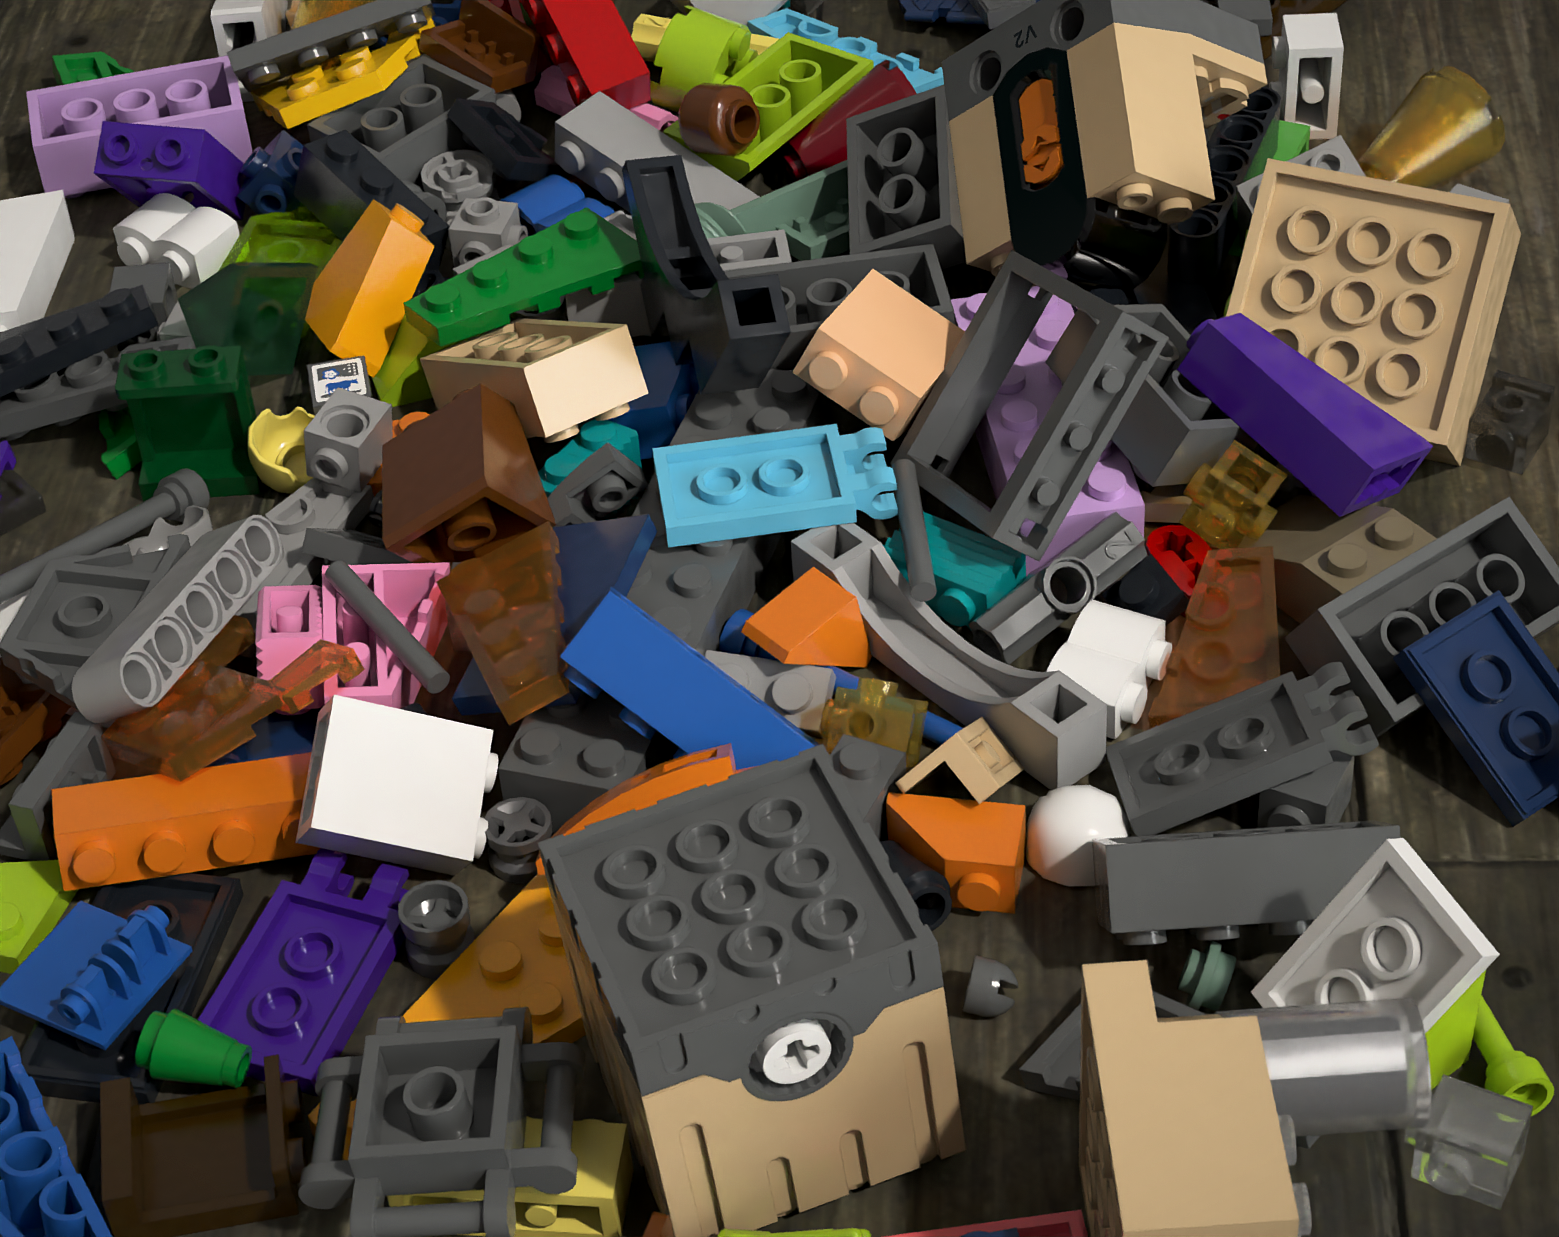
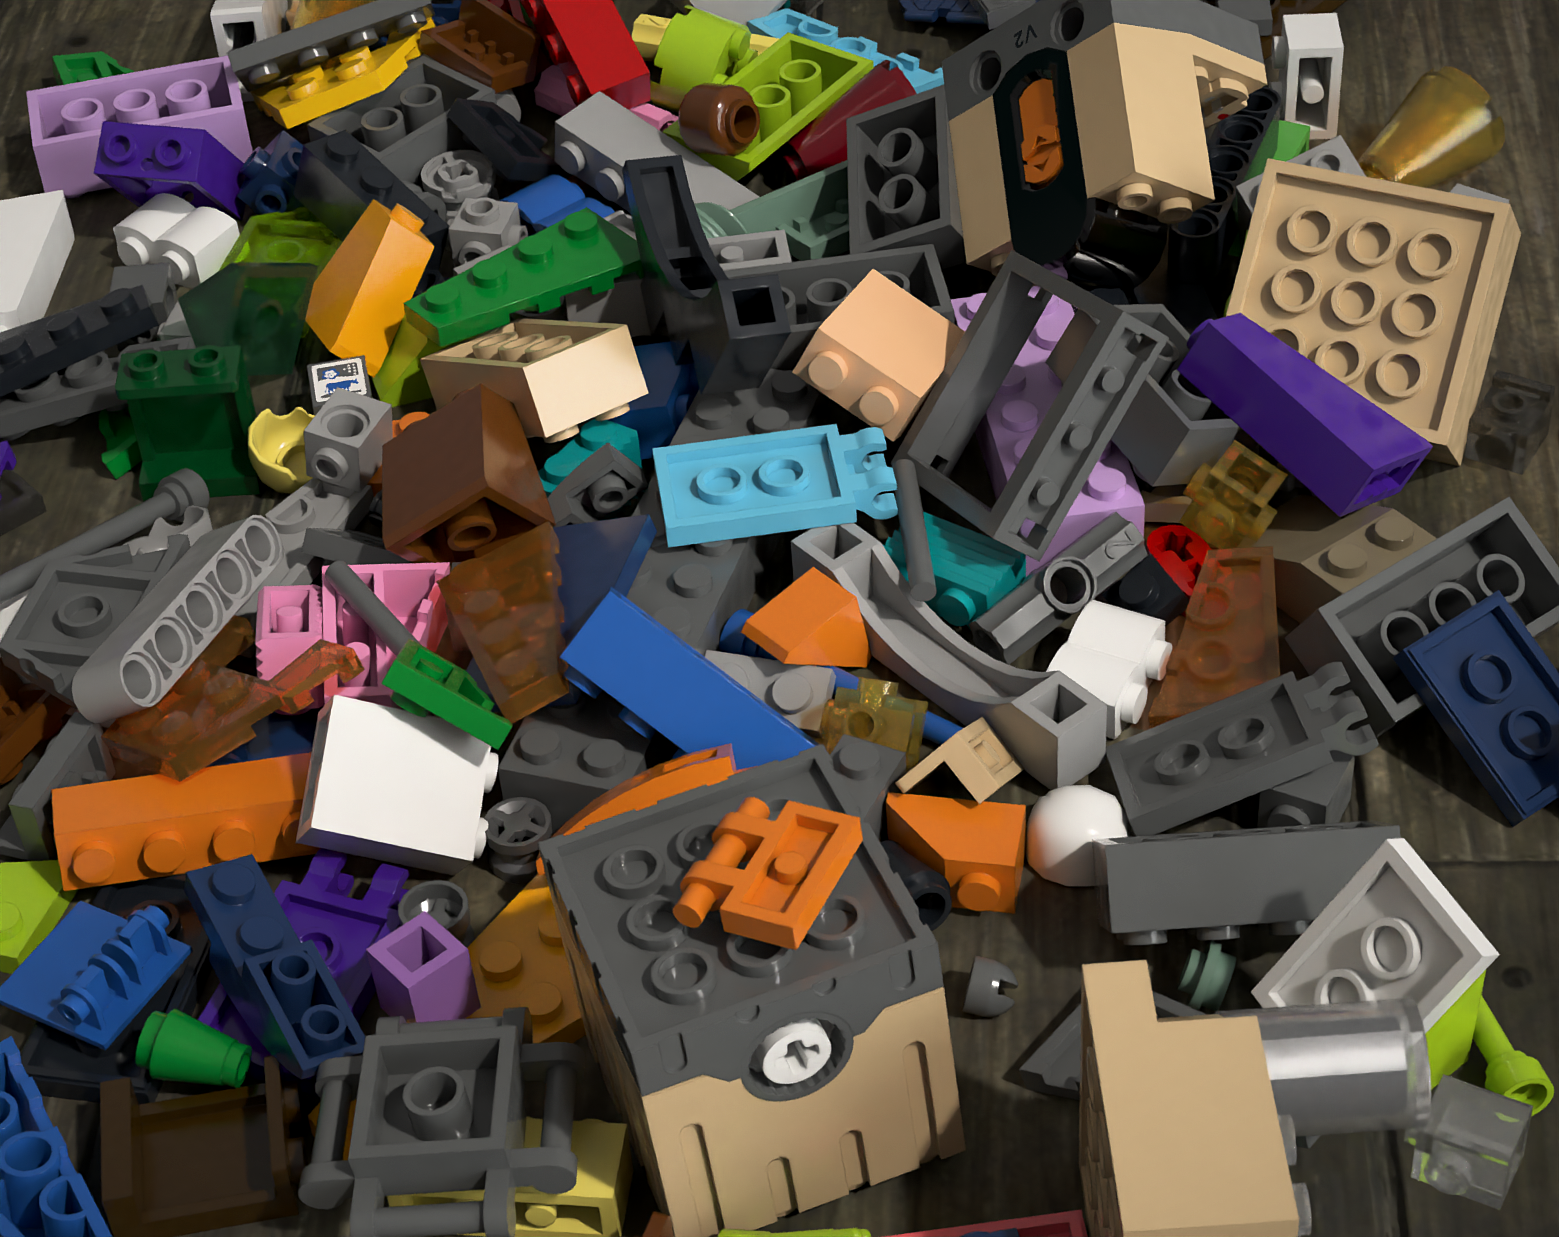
(268, 972): none -> dark blue slope
(423, 973): none -> medium lavender brick
(433, 684): none -> green wing
(787, 875): none -> orange plate

